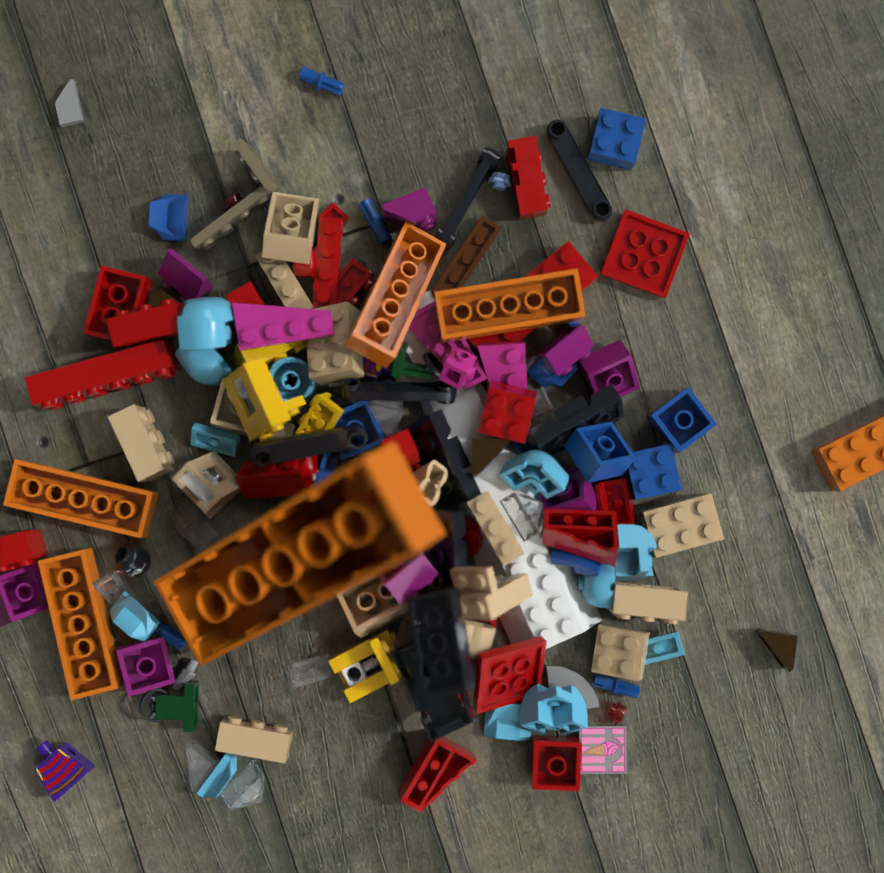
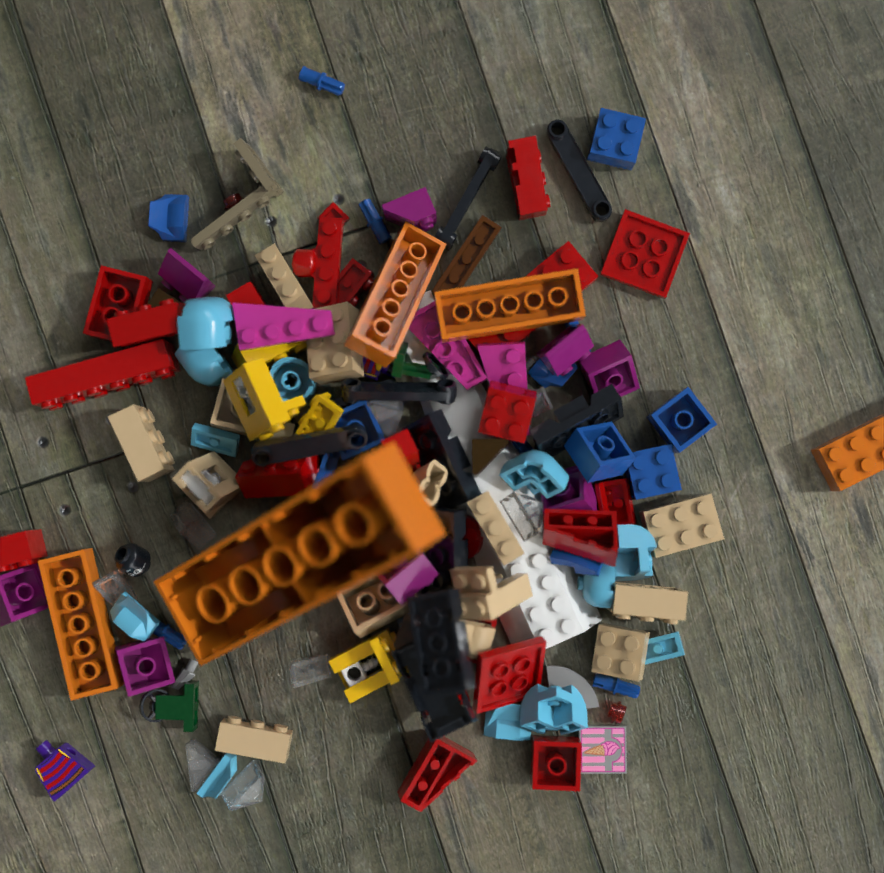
(69, 106): light grey tile -> none
(81, 498): orange brick -> none
(290, 228): tan brick -> none
(458, 368): dark pink brick -> none
(499, 181): light blue plate -> none
(781, 645): dark brown slope -> none

